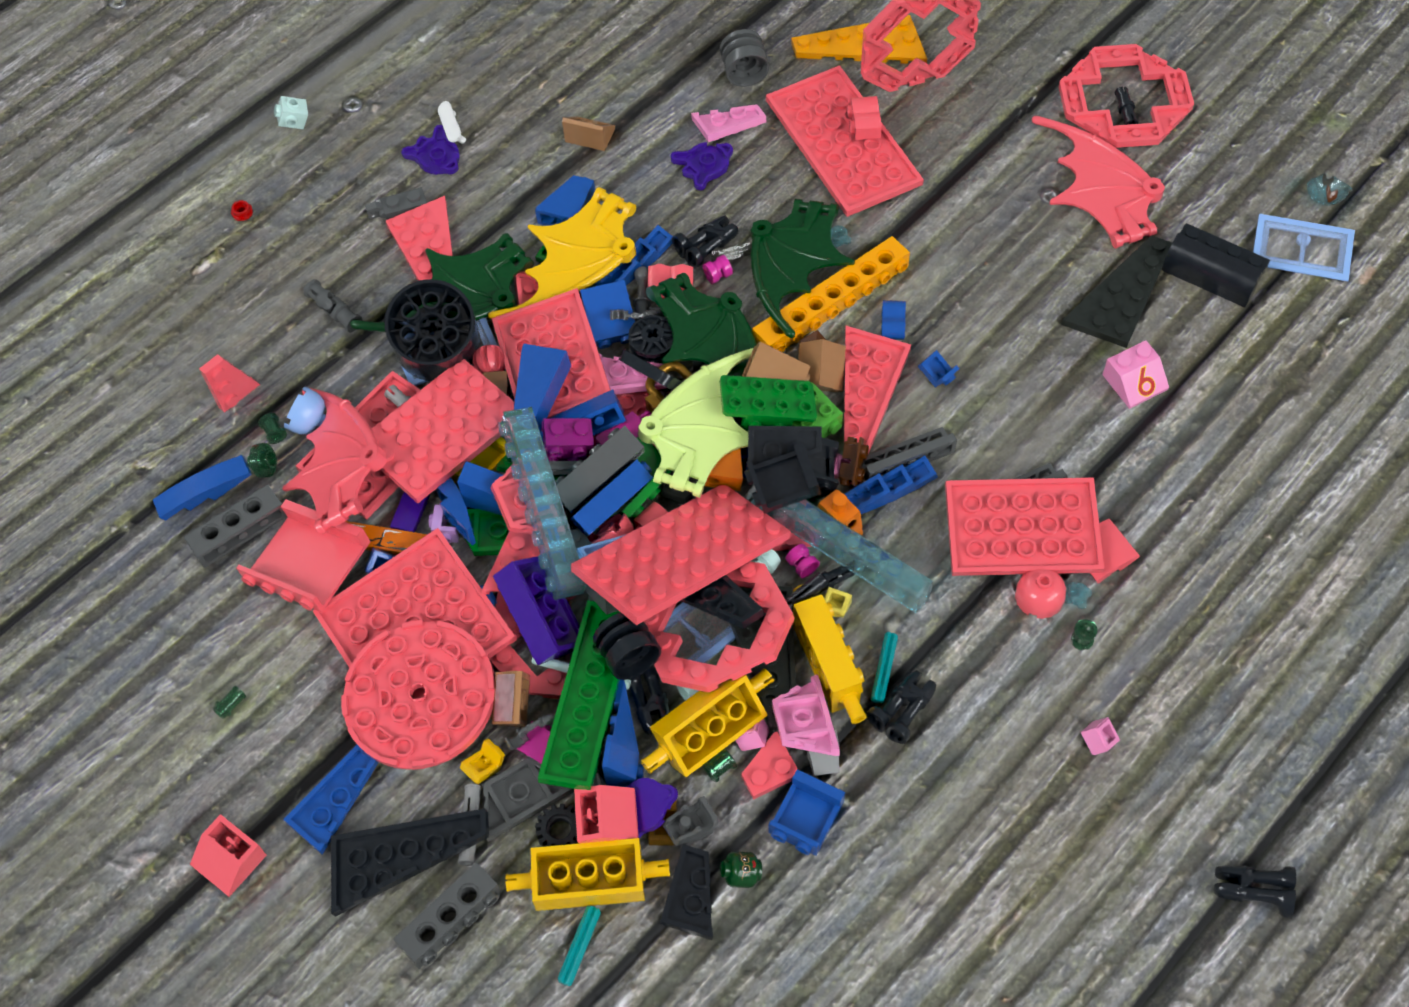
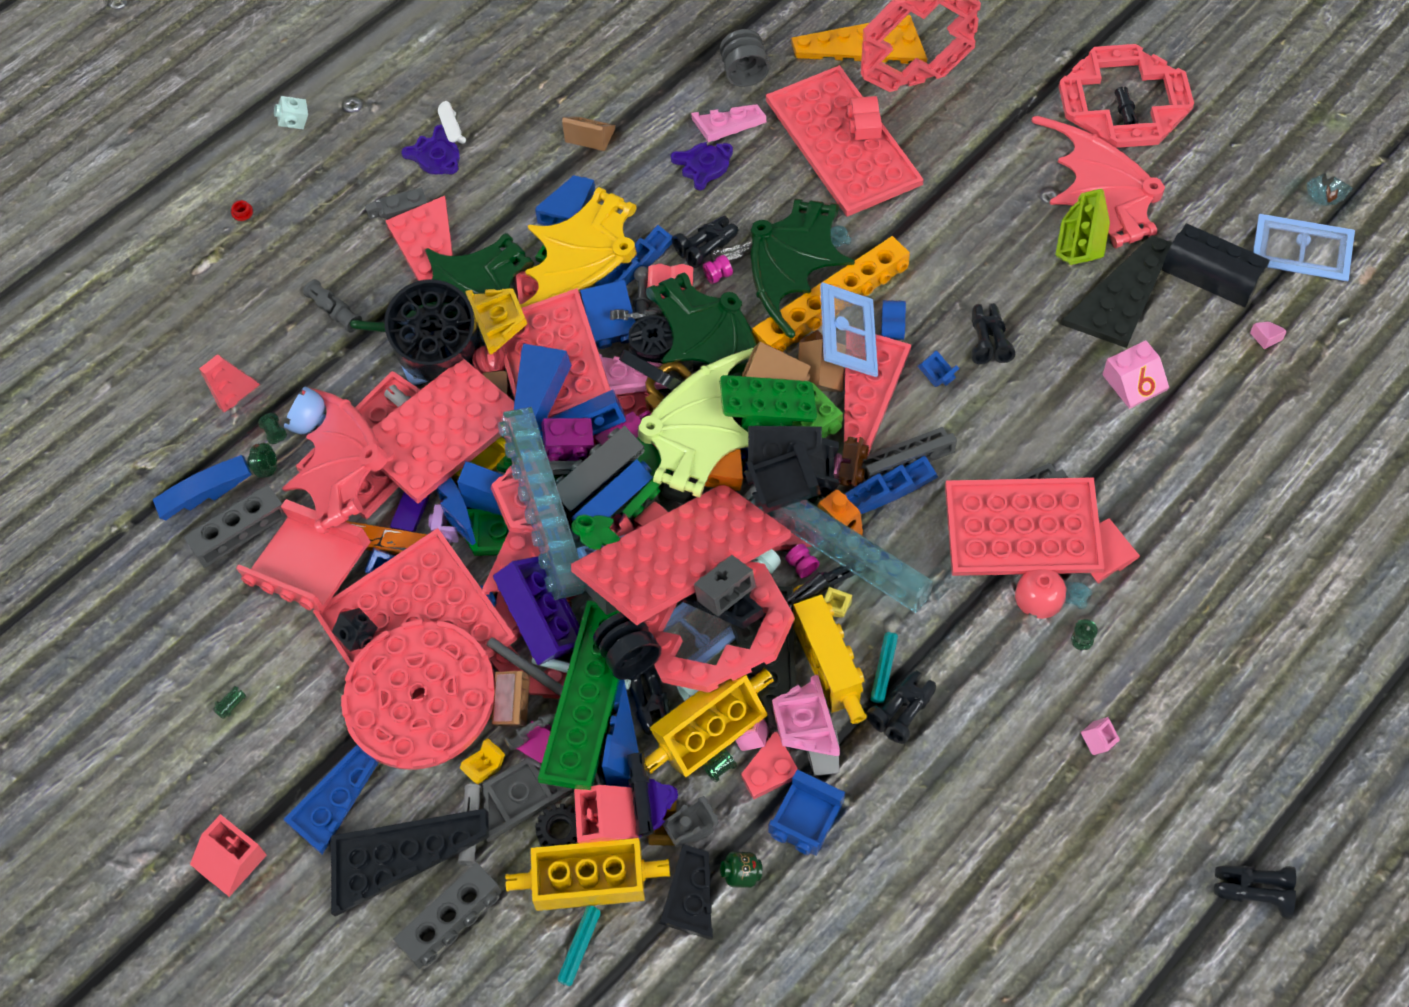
(354, 629): none -> black brick
(497, 316): none -> yellow wing
(525, 666): none -> dark grey bar
(594, 531): none -> green plate
(639, 785): none -> black pin
(724, 585): none -> dark grey brick
(848, 329): none -> light blue door
(993, 326): none -> black piece
(1084, 229): none -> lime wedge
(1267, 333): none -> bright pink slope

